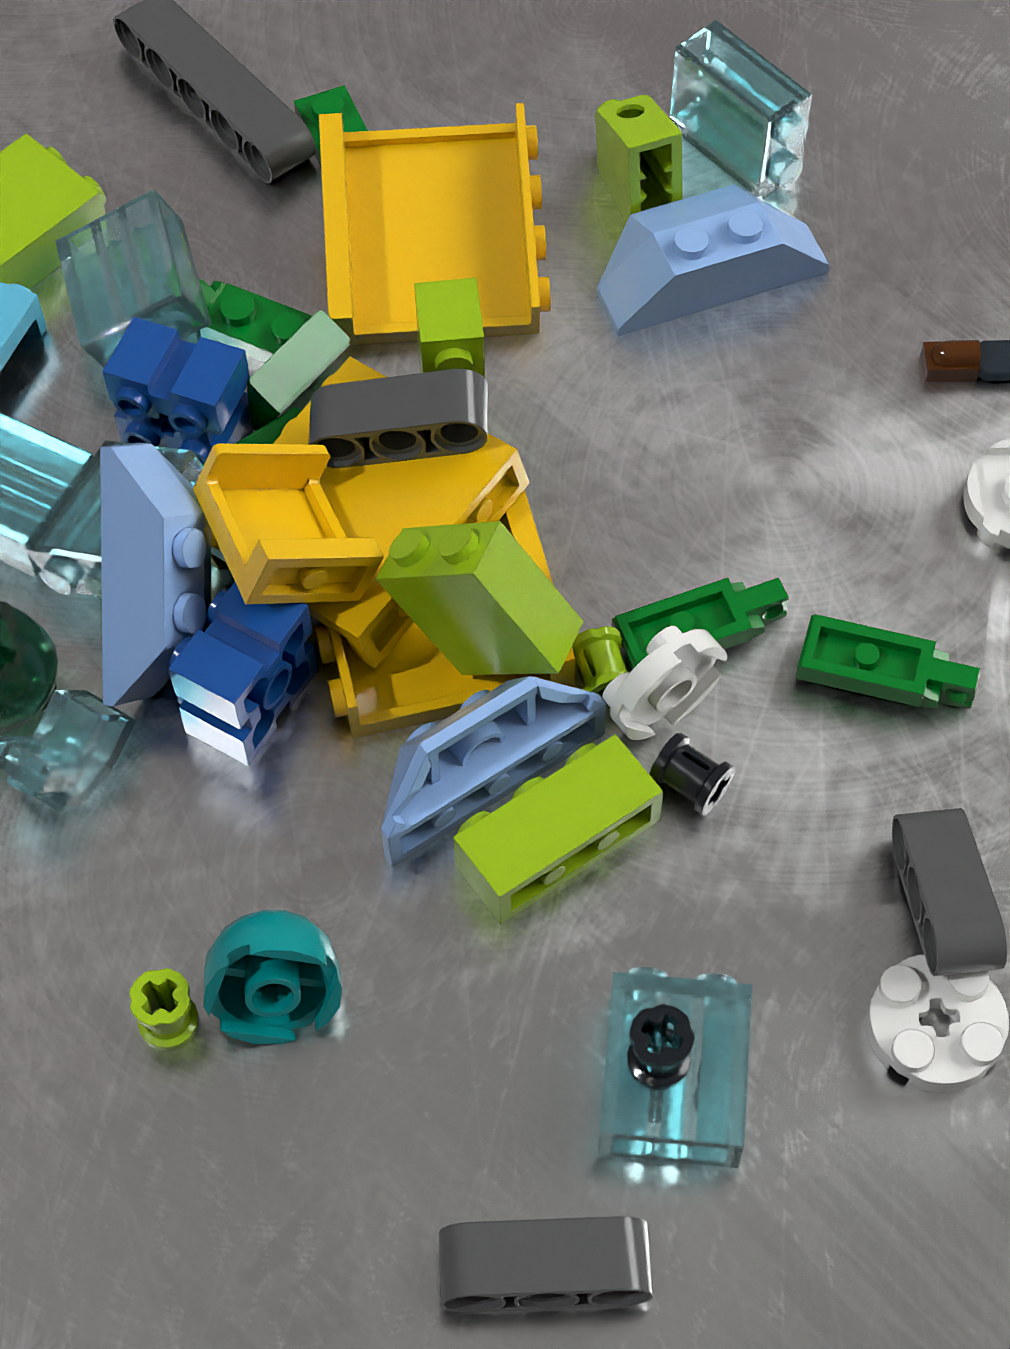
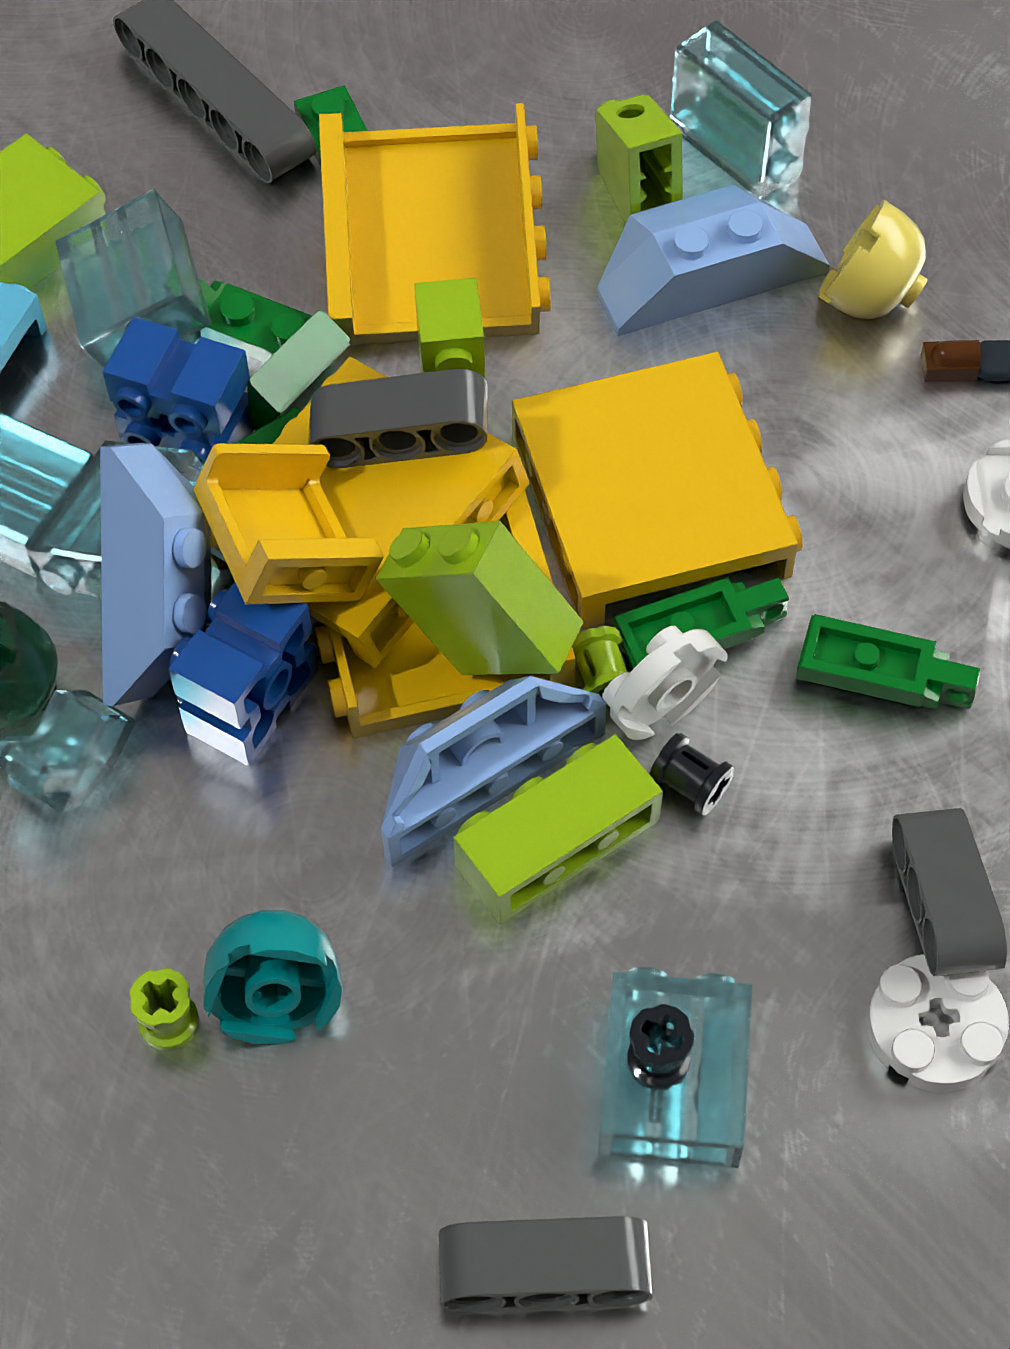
(651, 482): none -> yellow panel
(878, 266): none -> light yellow cylinder

